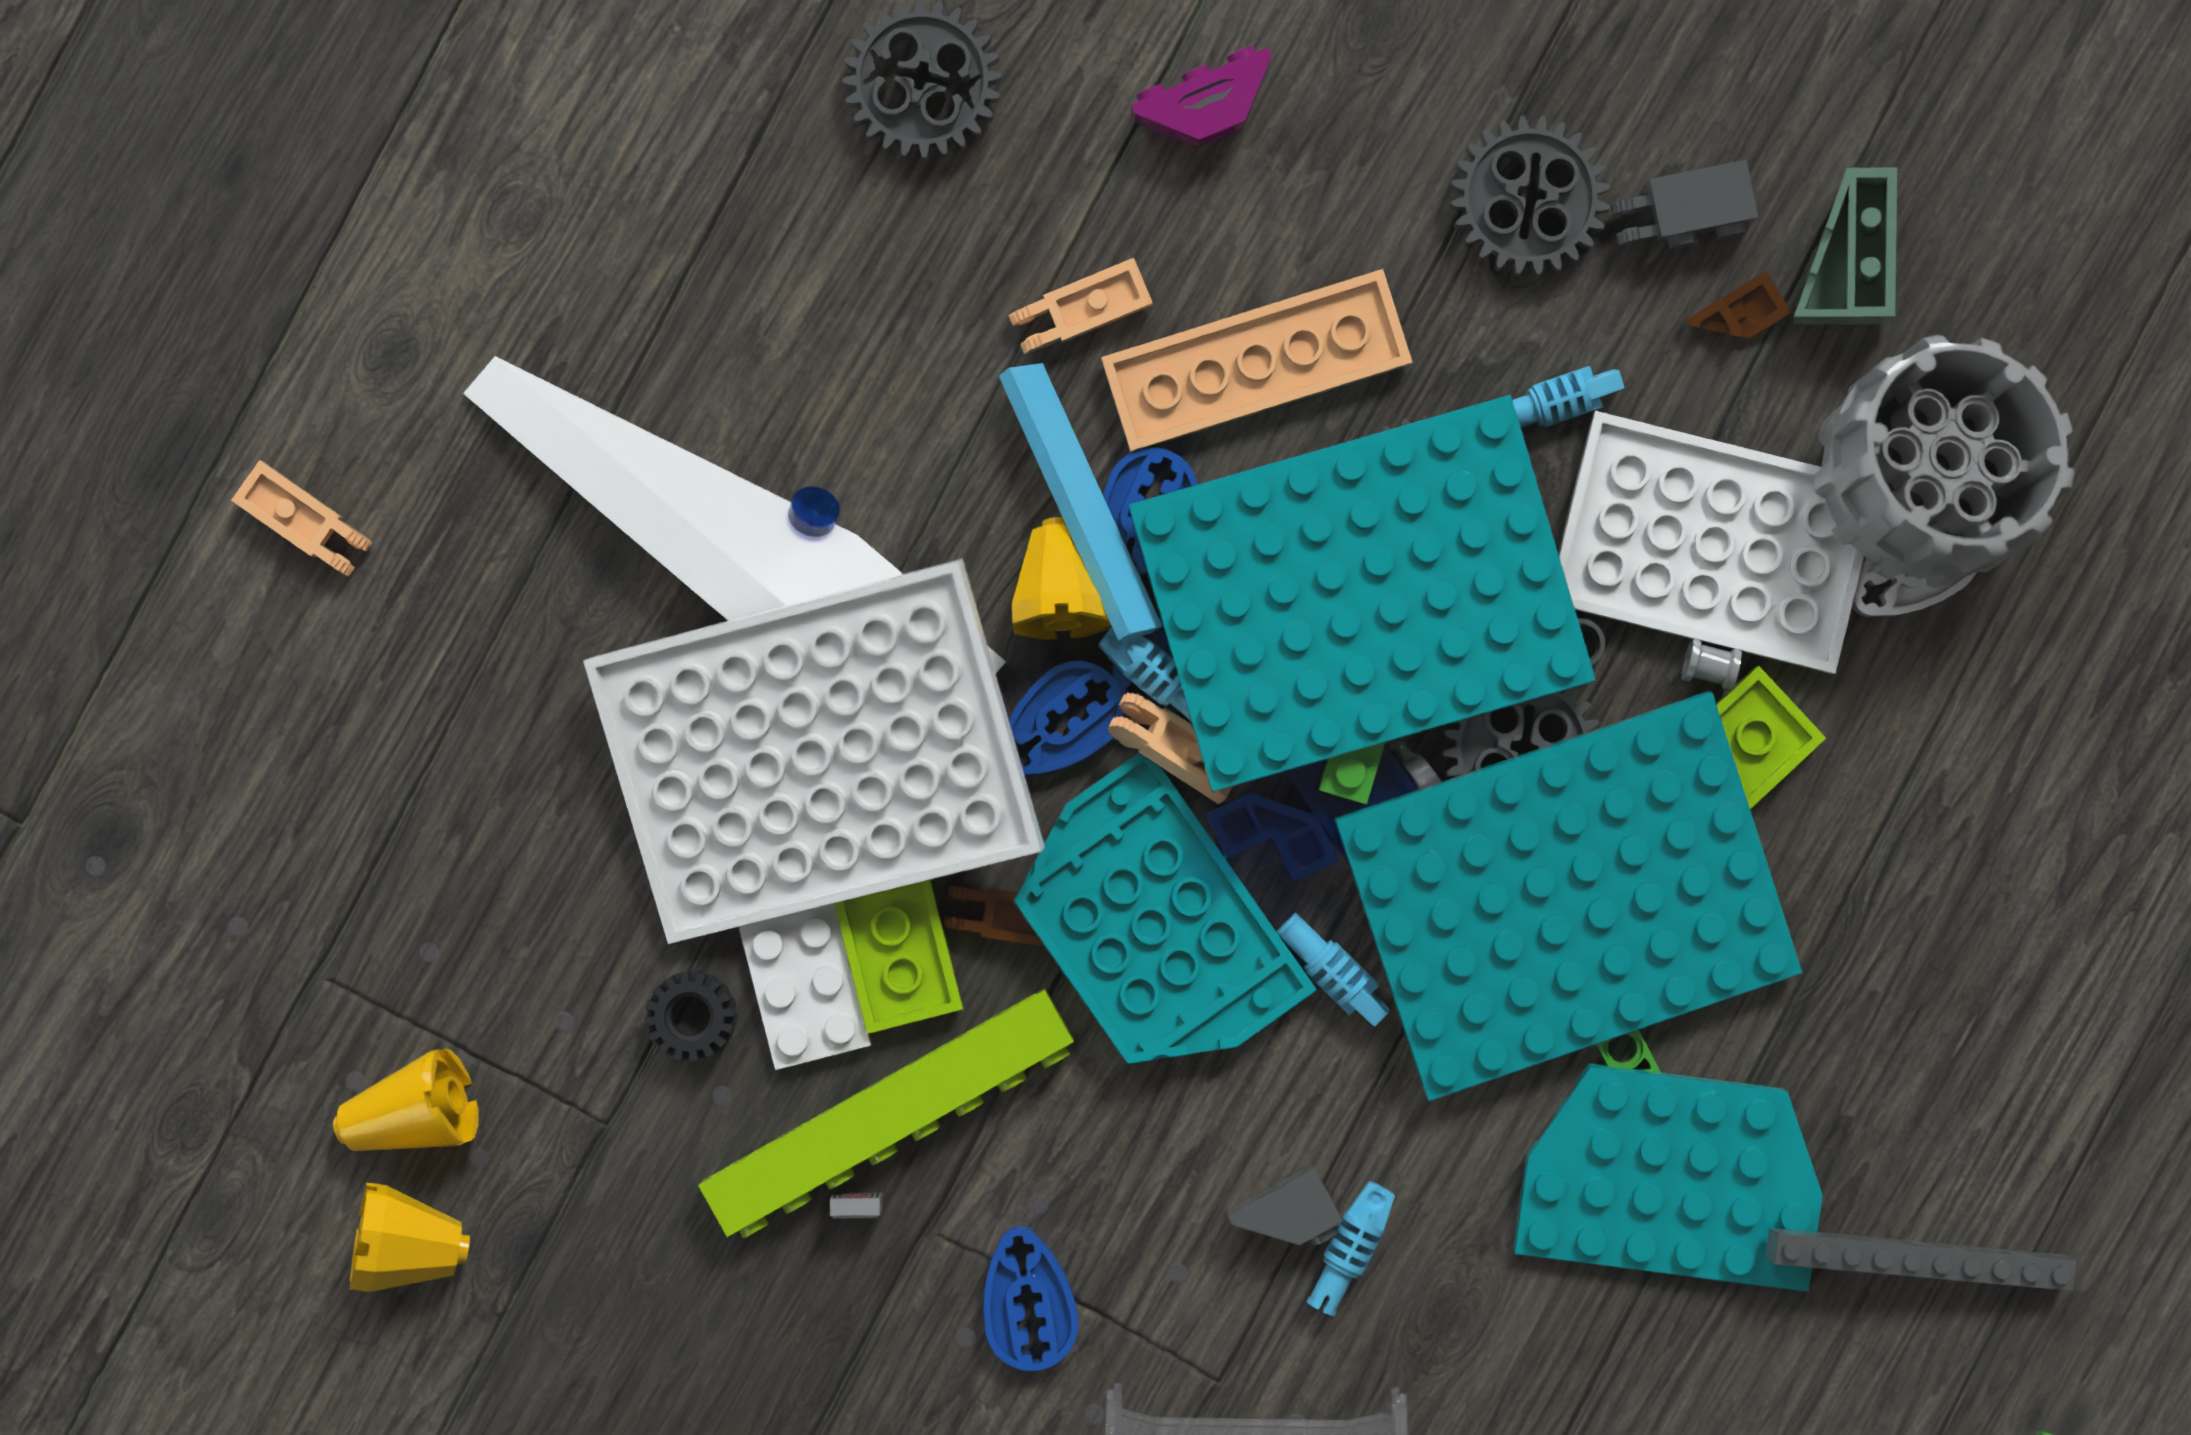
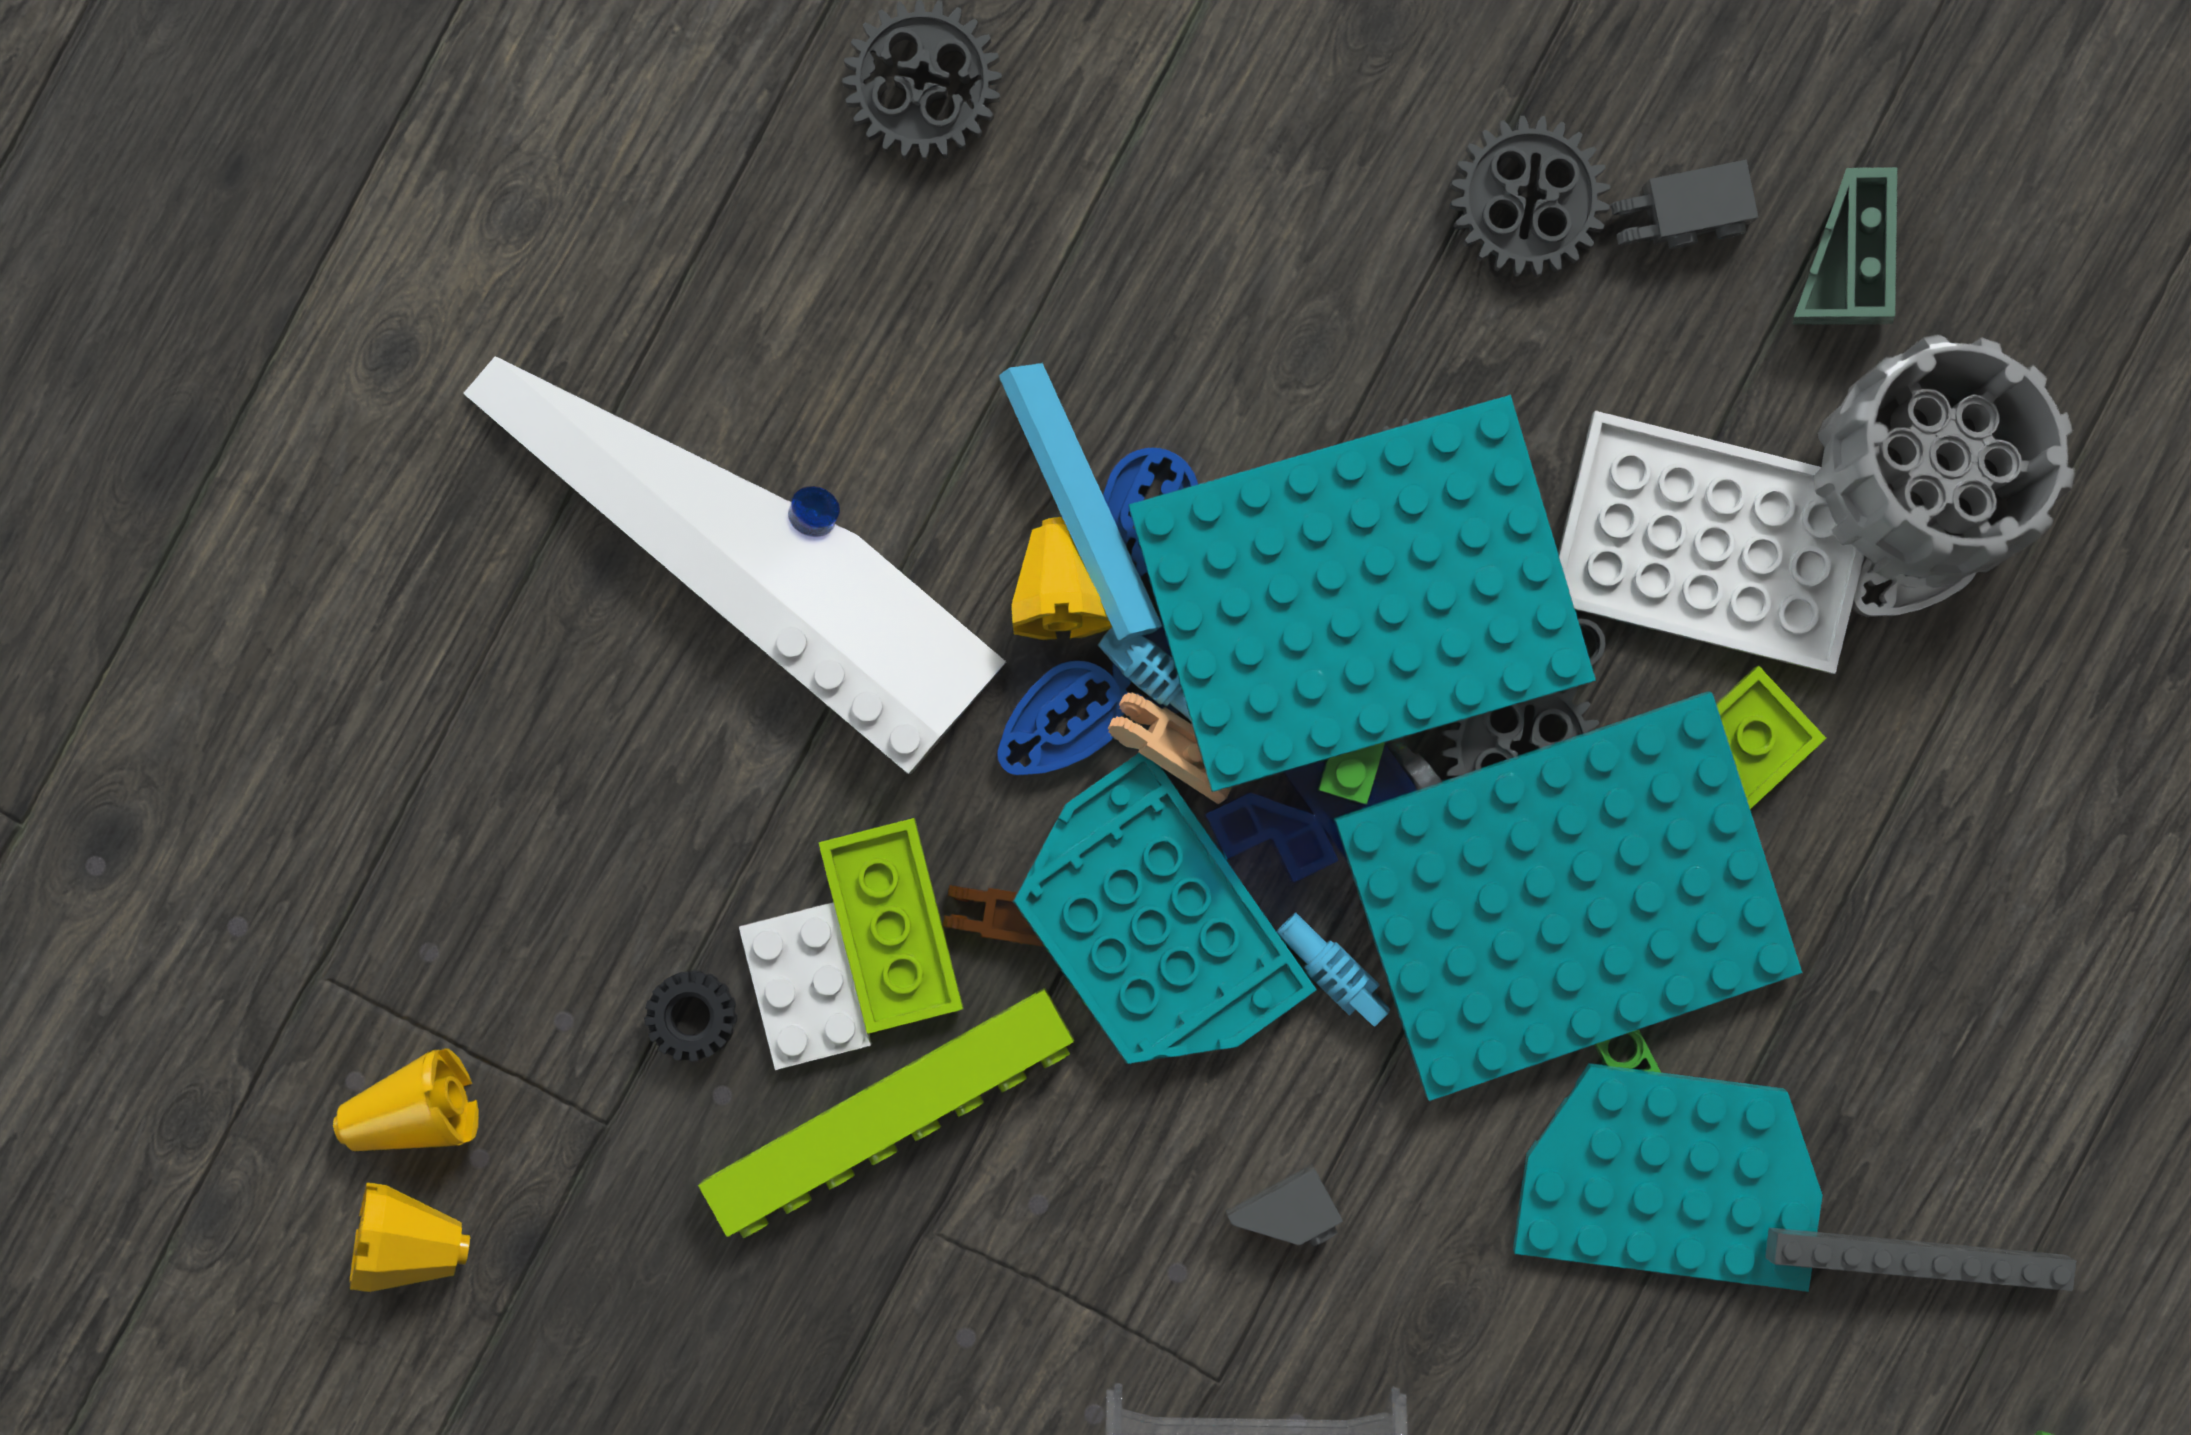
(296, 515): light nougat hinge -> none
(815, 752): white plate -> none
(856, 1205): light grey tile -> none
(1002, 1313): blue piece -> none
(1086, 305): light nougat hinge -> none
(1207, 102): magenta slope -> none
(1256, 360): light nougat plate -> none
(1352, 1245): medium azure hinge -> none
(1566, 396): medium azure hinge -> none
(1711, 664): light grey bush -> none
(1744, 310): reddish brown slope -> none

